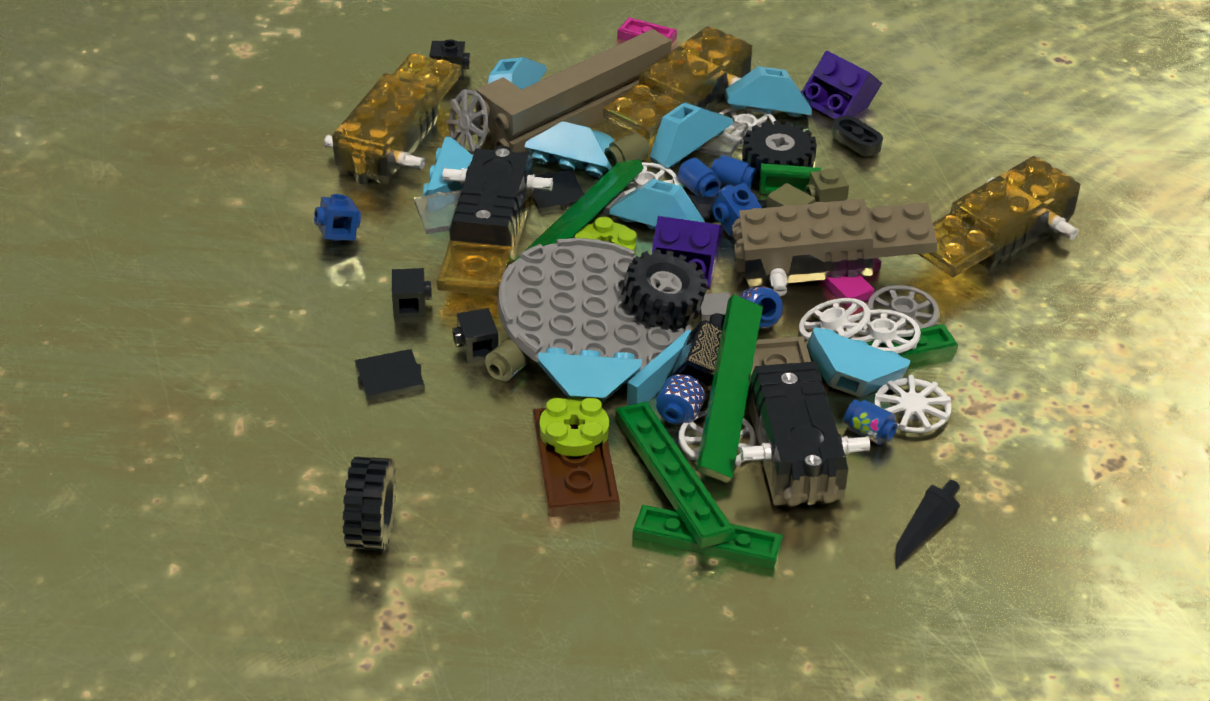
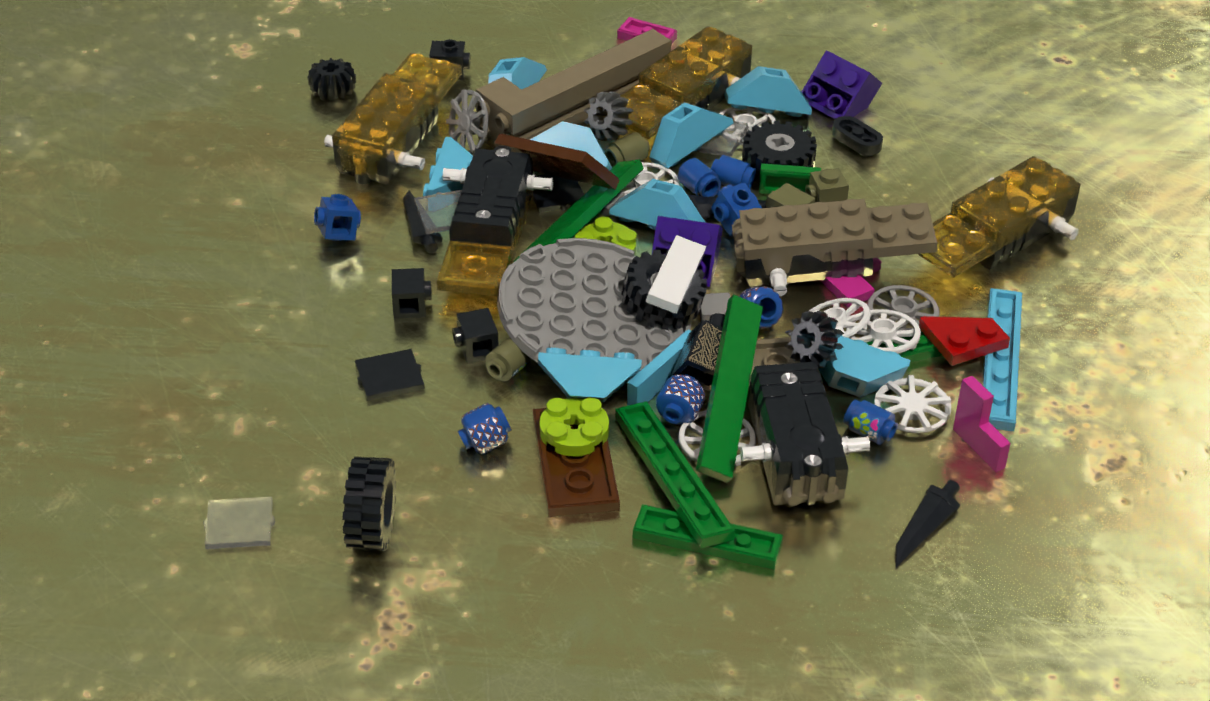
(239, 522): none -> clear piece
(331, 79): none -> black gear
(416, 227): none -> black bar
(484, 428): none -> blue head
(561, 161): none -> reddish brown tile
(608, 116): none -> dark grey gear
(676, 274): none -> white tile
(816, 326): none -> black gear
(964, 337): none -> red wing
(974, 426): none -> dark pink tile
(1002, 366): none -> medium azure tile

